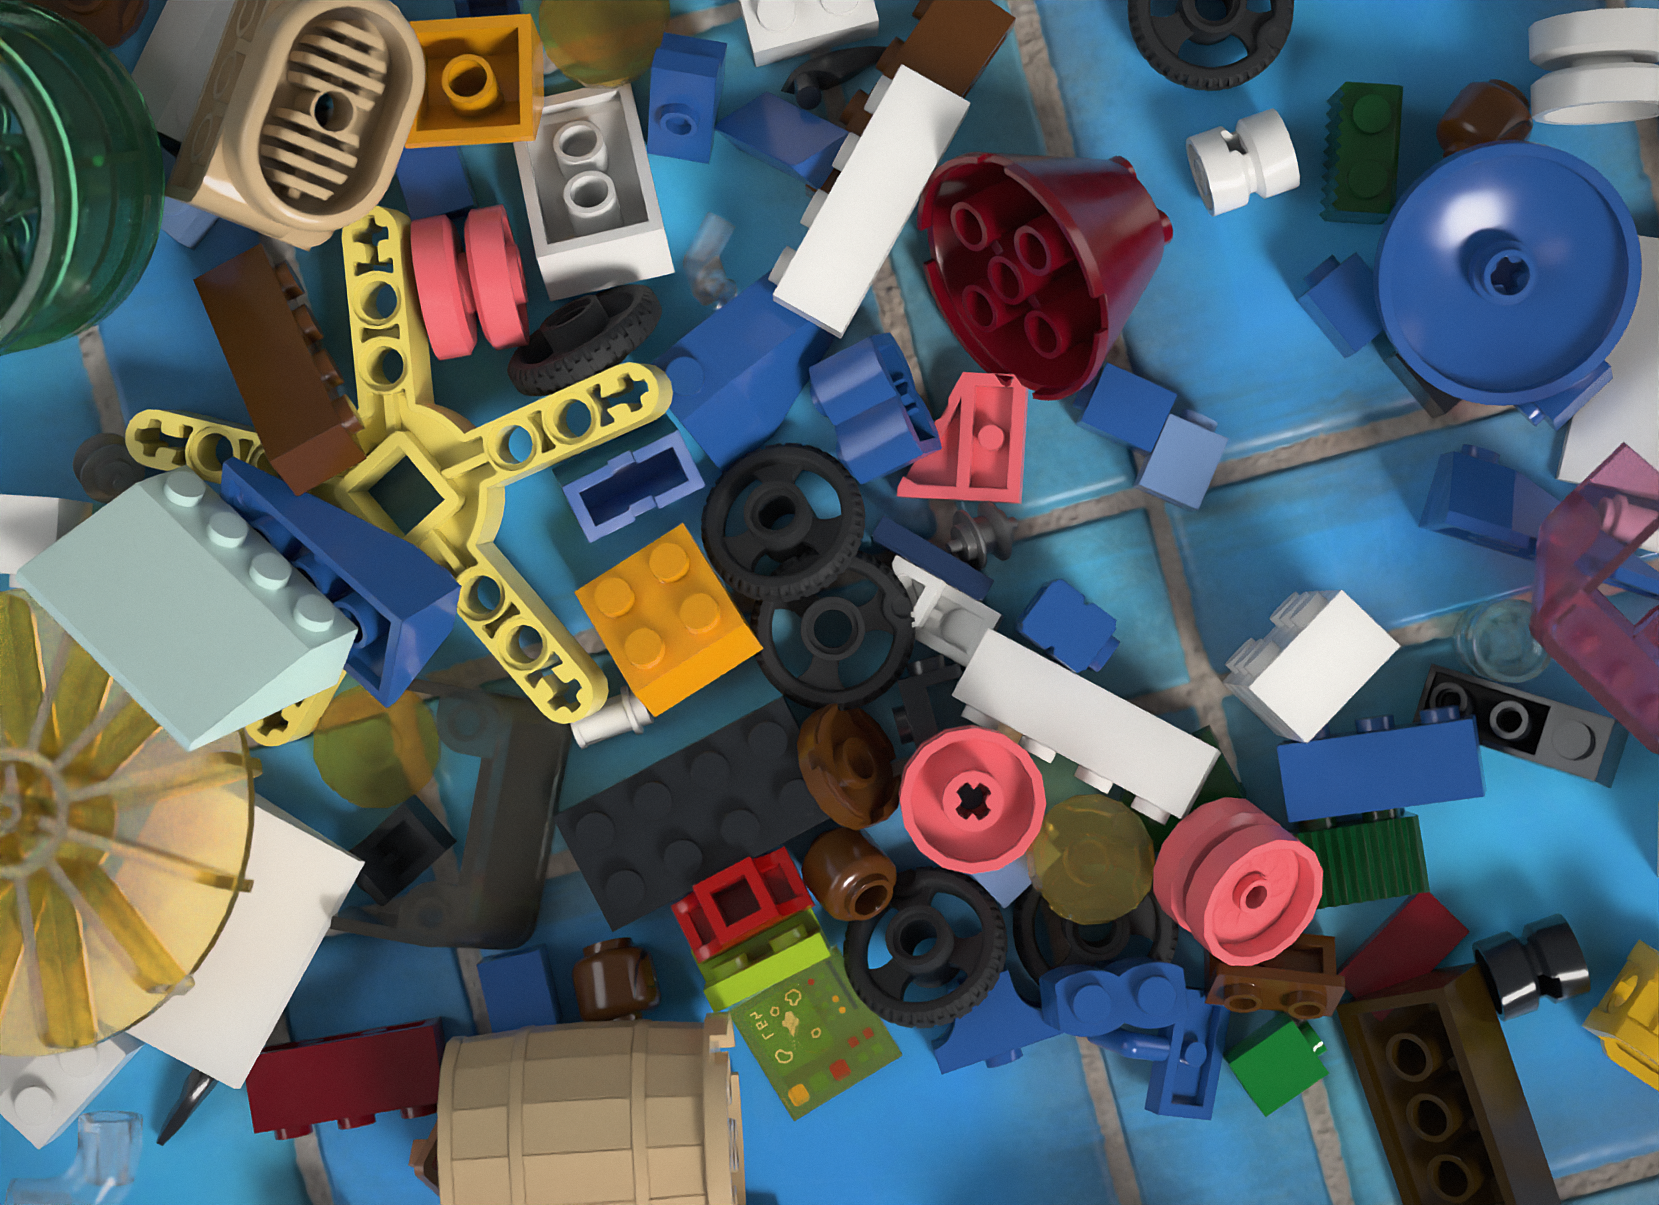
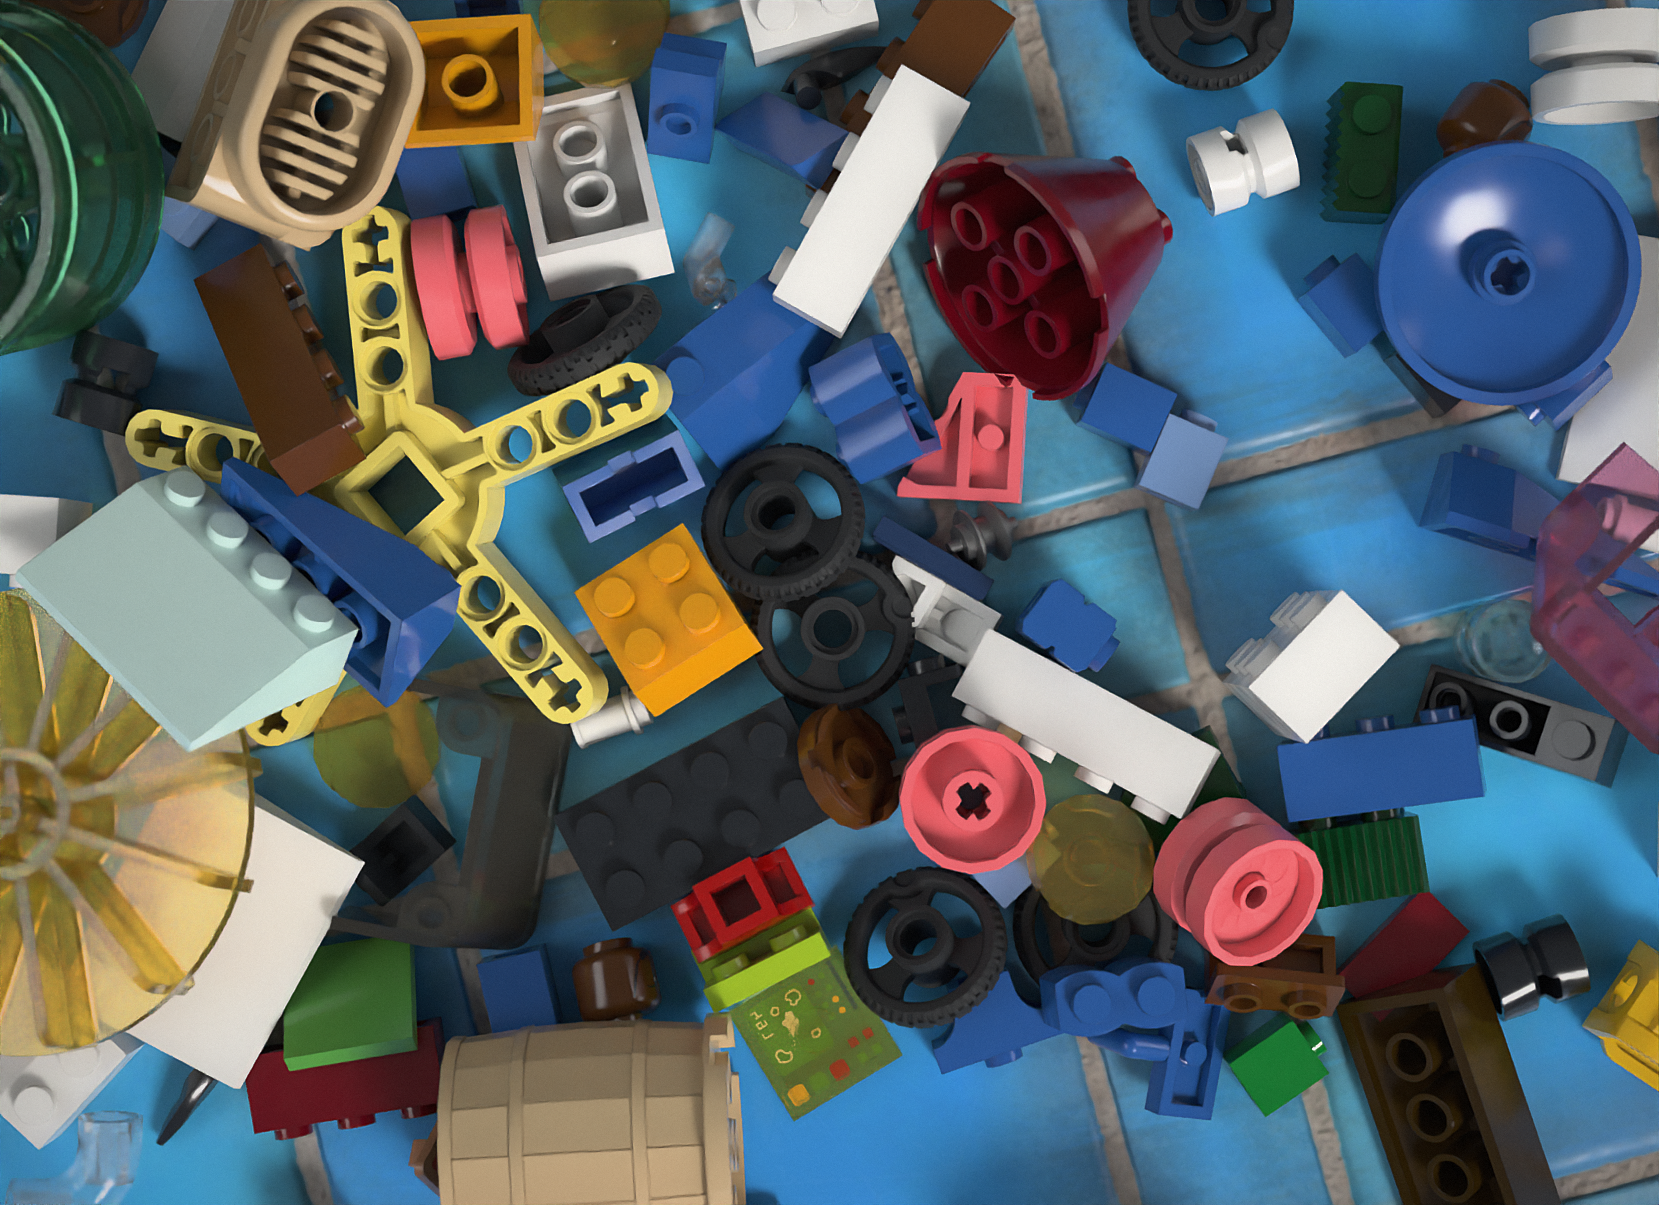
(97, 405): none -> black wheel
(106, 467): flat silver wheel -> none
(352, 1004): none -> bright green tile
(849, 874): reddish brown head -> none

